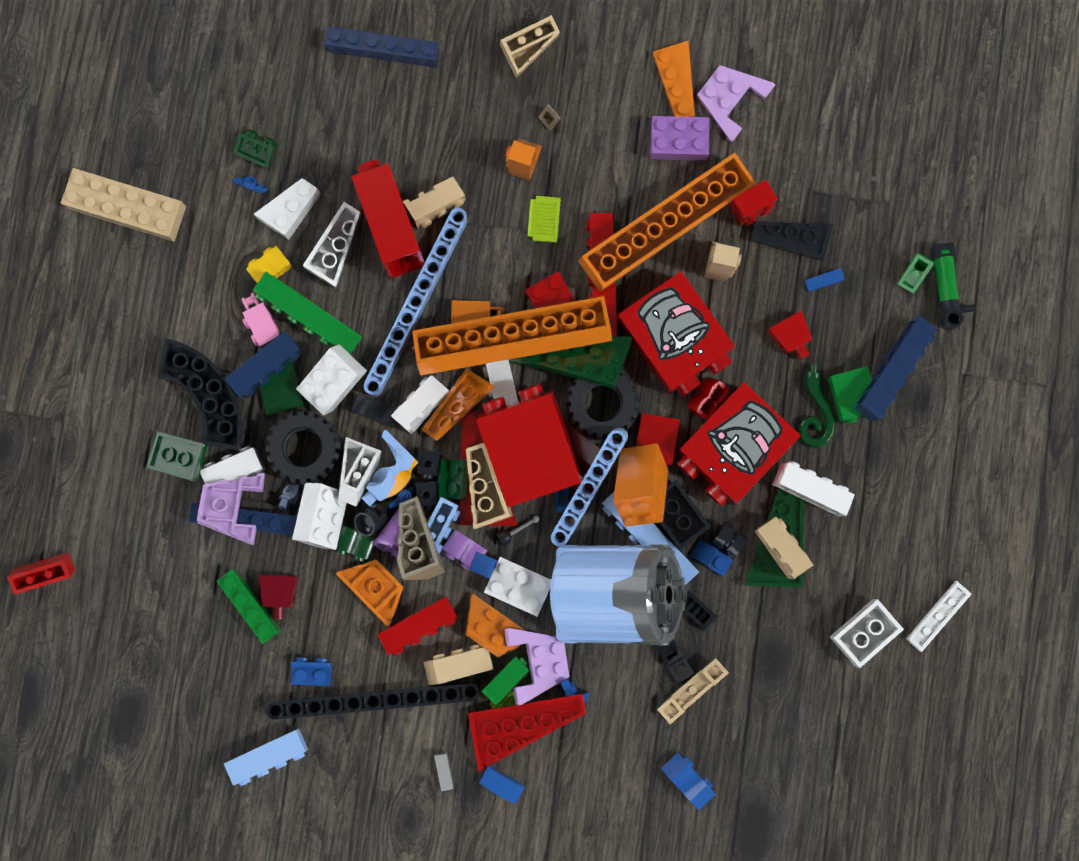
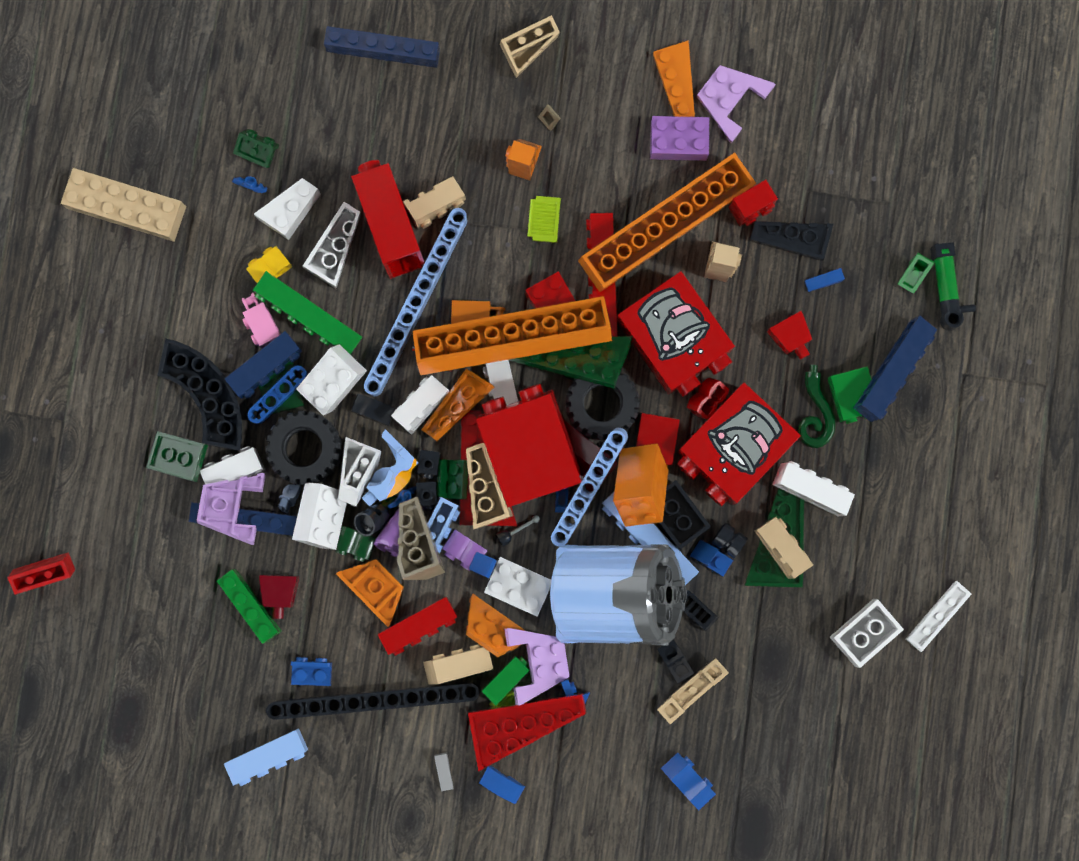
(275, 392): none -> blue beam

